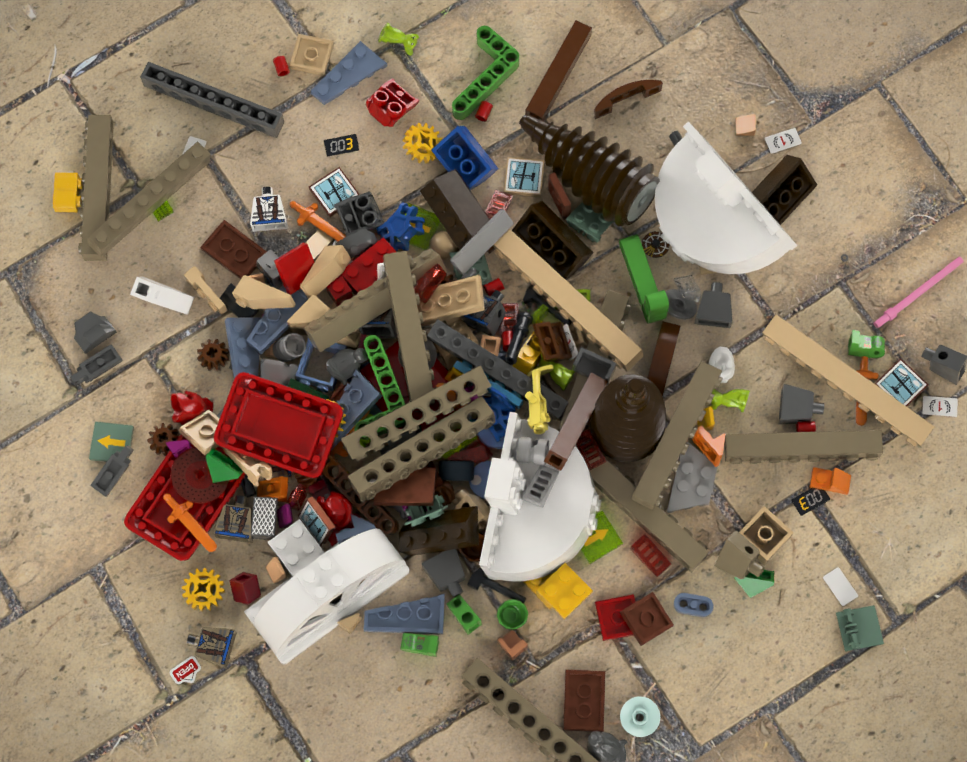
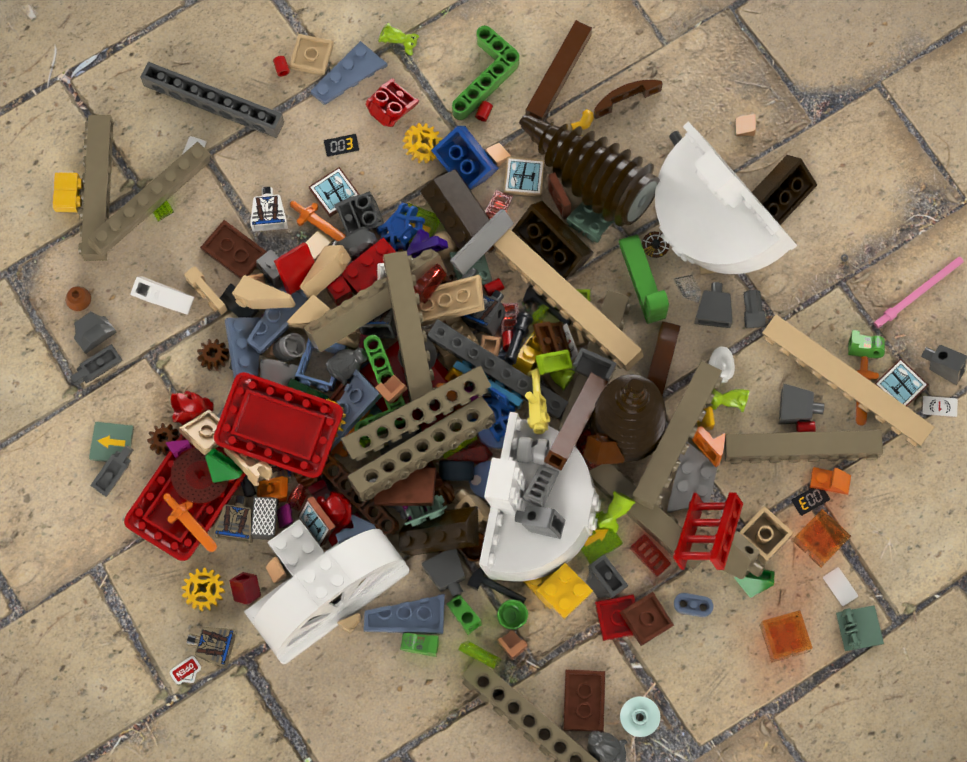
(78, 298): none -> dark orange cone
(391, 389): none -> nougat panel
(423, 242): none -> dark purple slope
(480, 654): none -> clear neon green tile
(497, 154): none -> light nougat slope
(541, 521): none -> dark grey torso
(554, 362): none -> lime tile
(585, 121): none -> yellow arm
(602, 450): none -> reddish brown slope
(605, 579): none -> dark grey slope
(618, 507): none -> lime animal
(680, 307): flat silver dish -> none
(722, 539): none -> red fence
(753, 315): none -> dark grey piece
(783, 140): white sticker -> none
(785, 636): none -> clear orange piece
(822, 538): none -> clear orange piece

